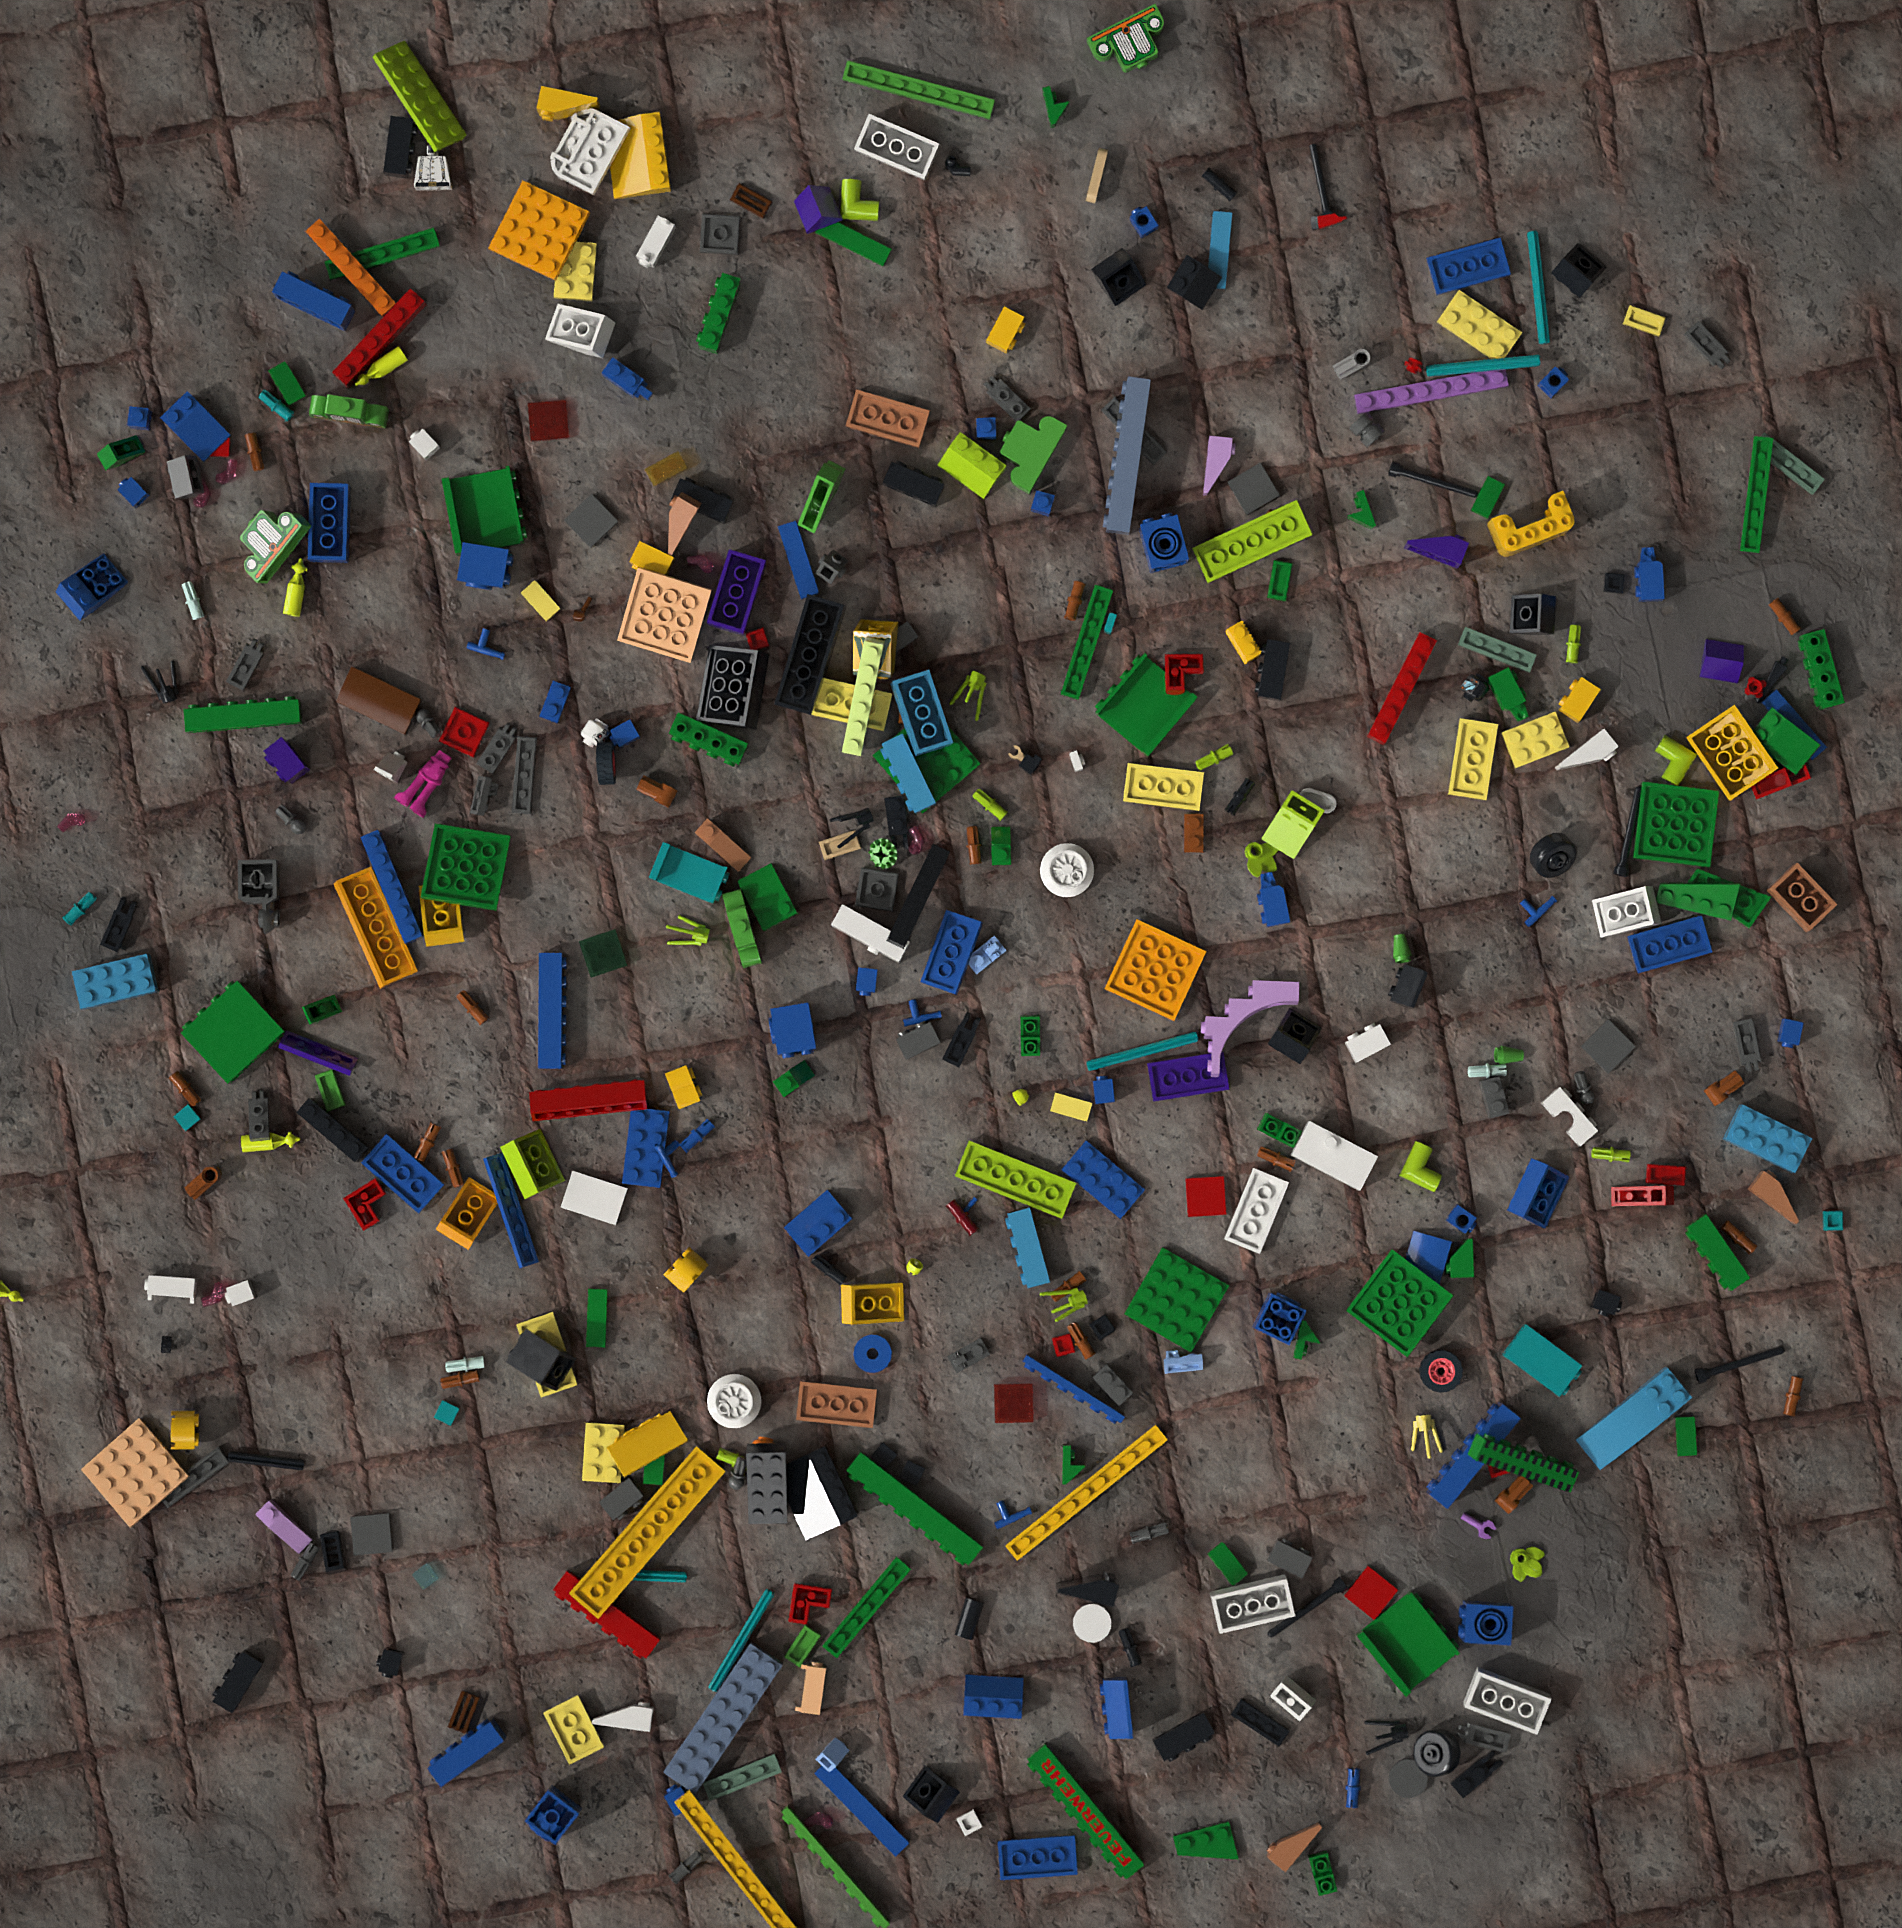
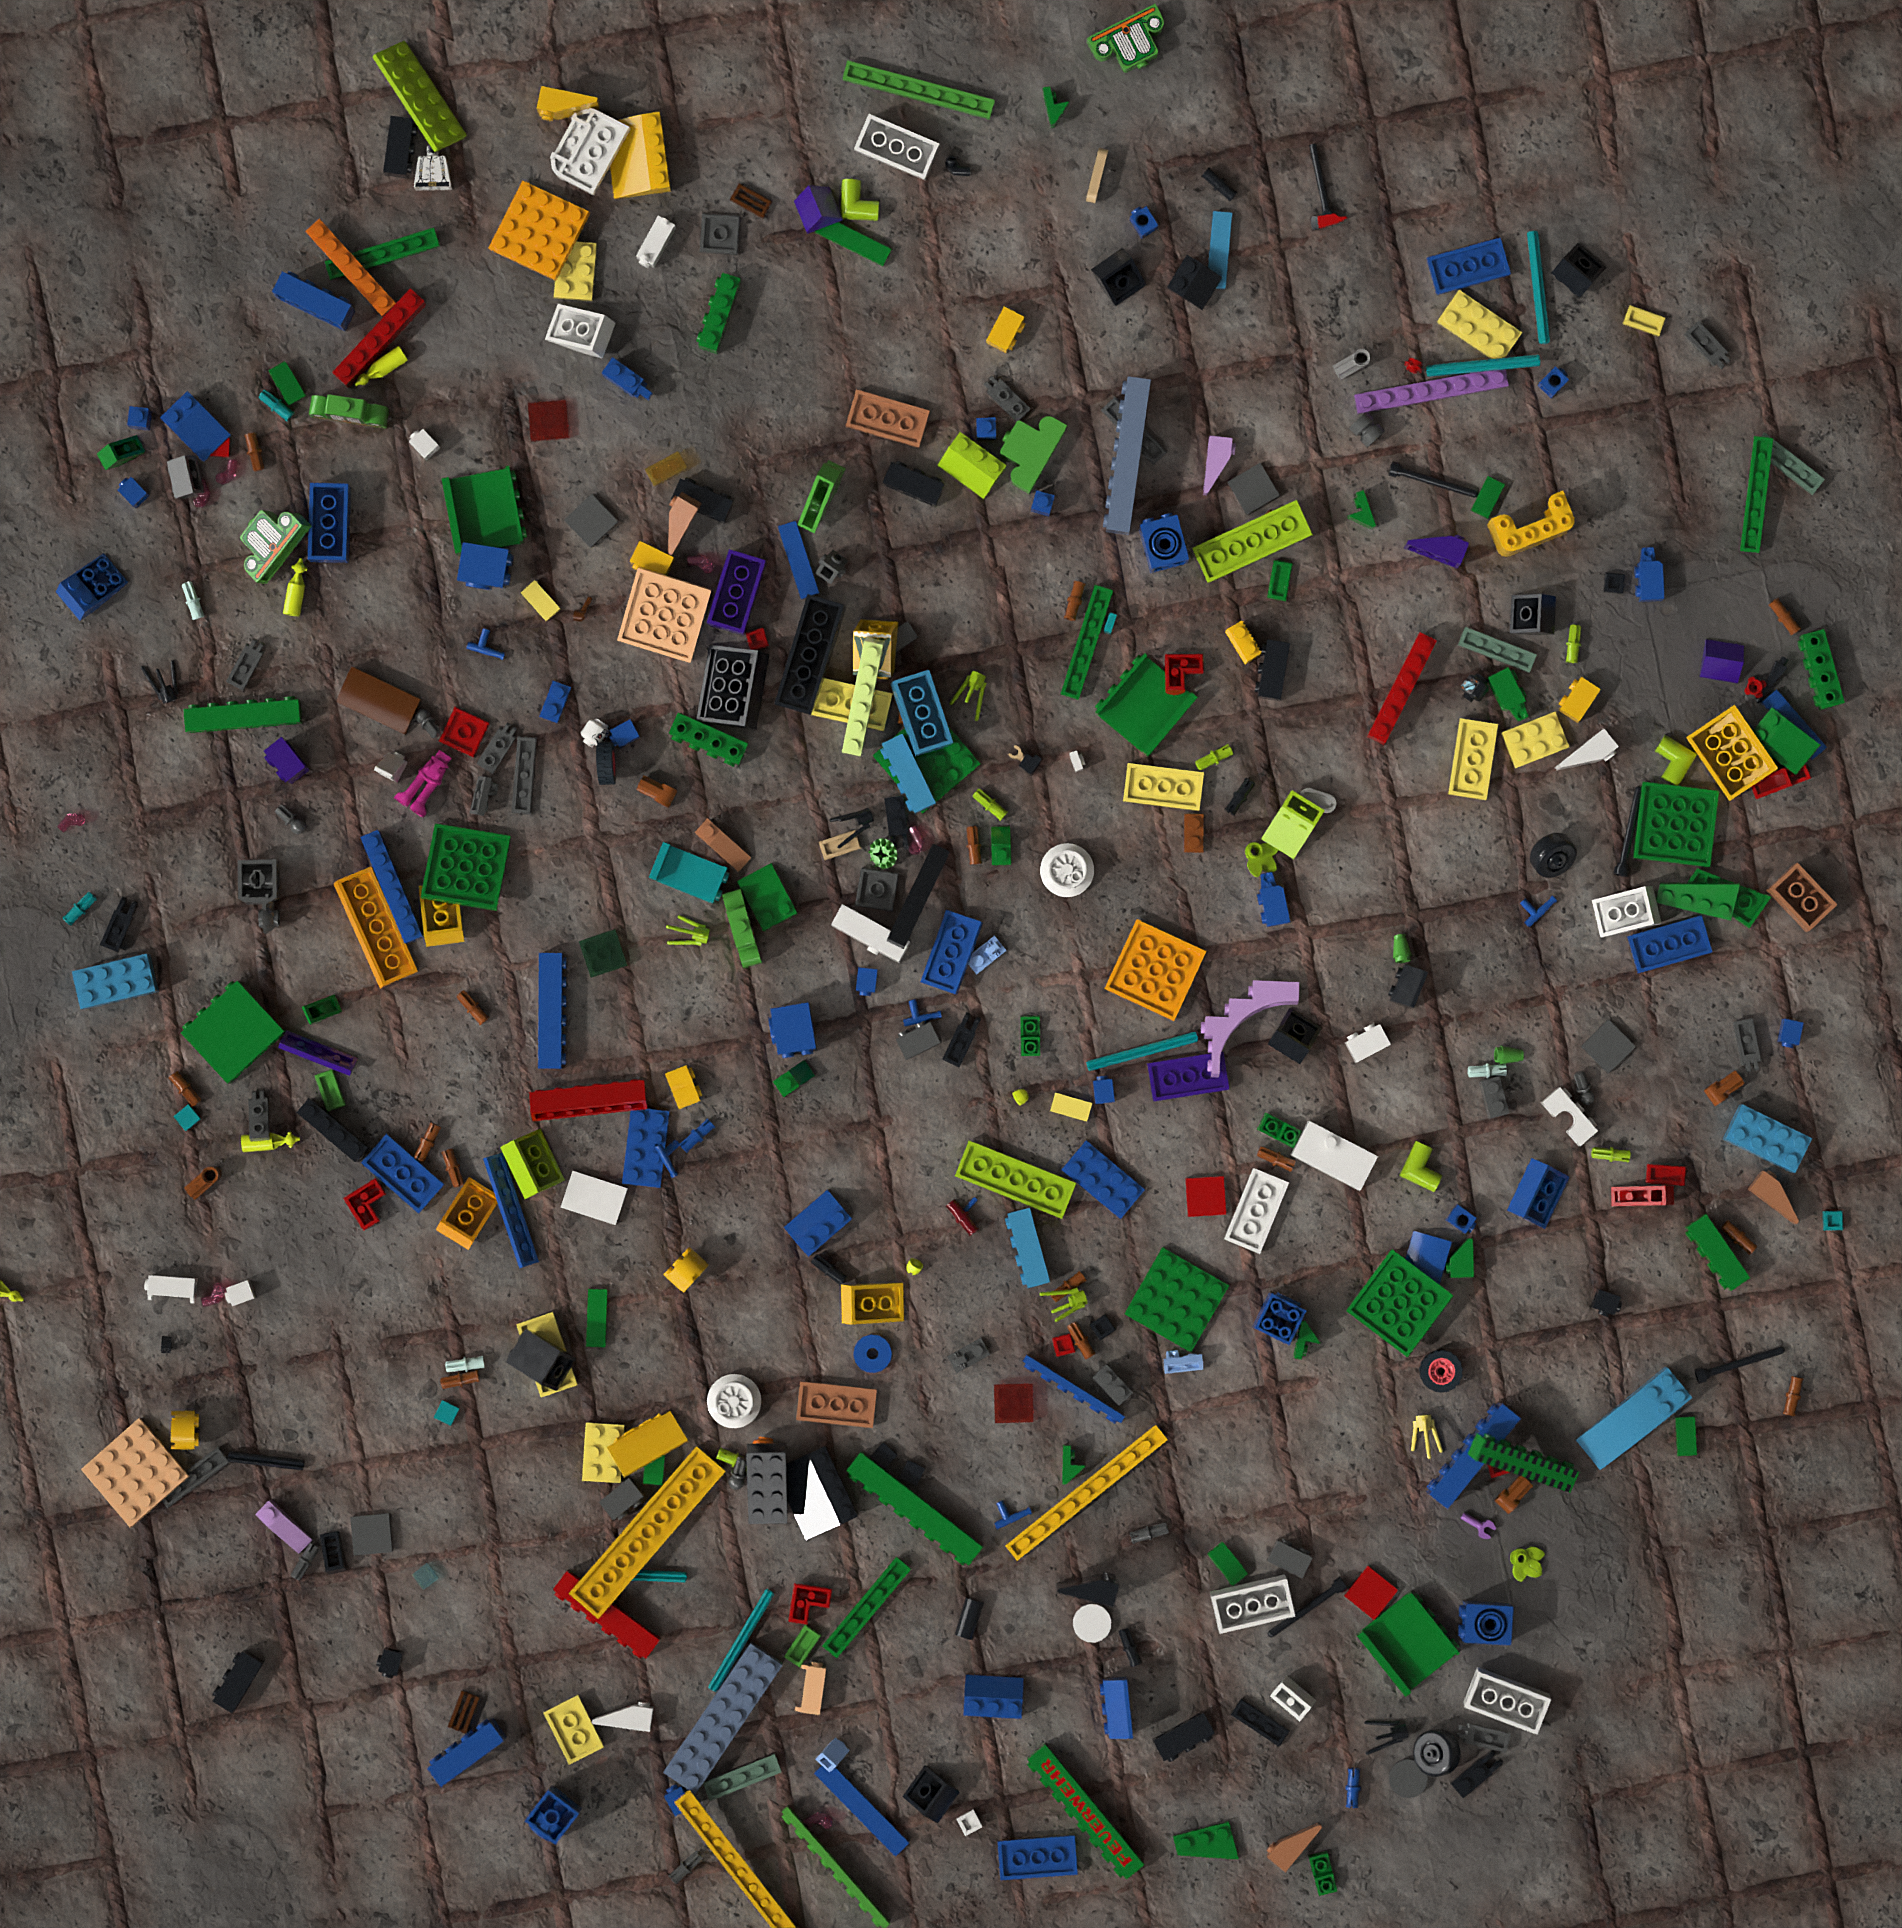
(1542, 1360): teal panel -> none

